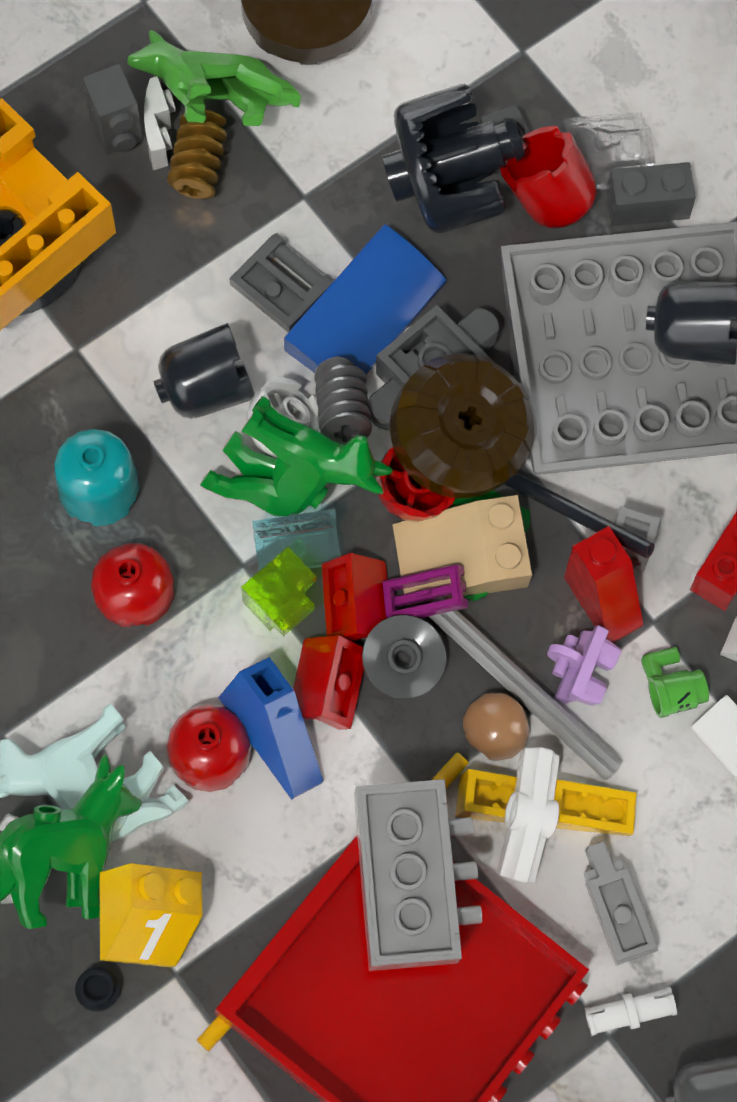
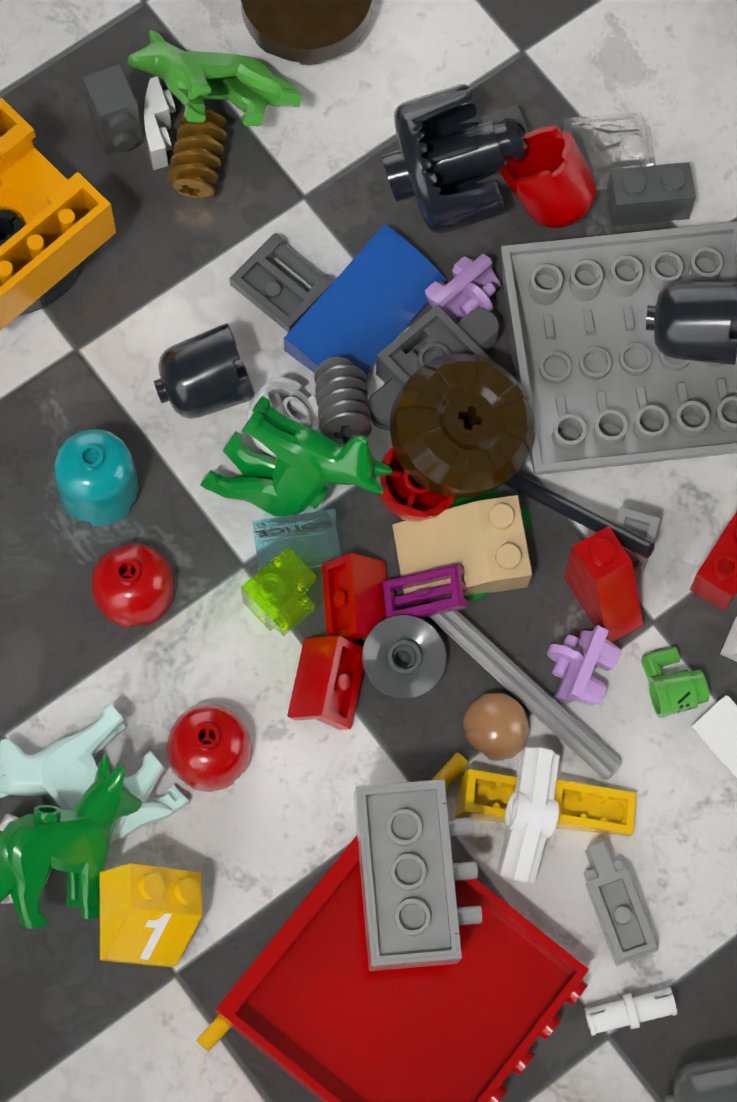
(97, 989): black plate -> none
(274, 725): blue slope -> none
(468, 290): none -> lavender hips

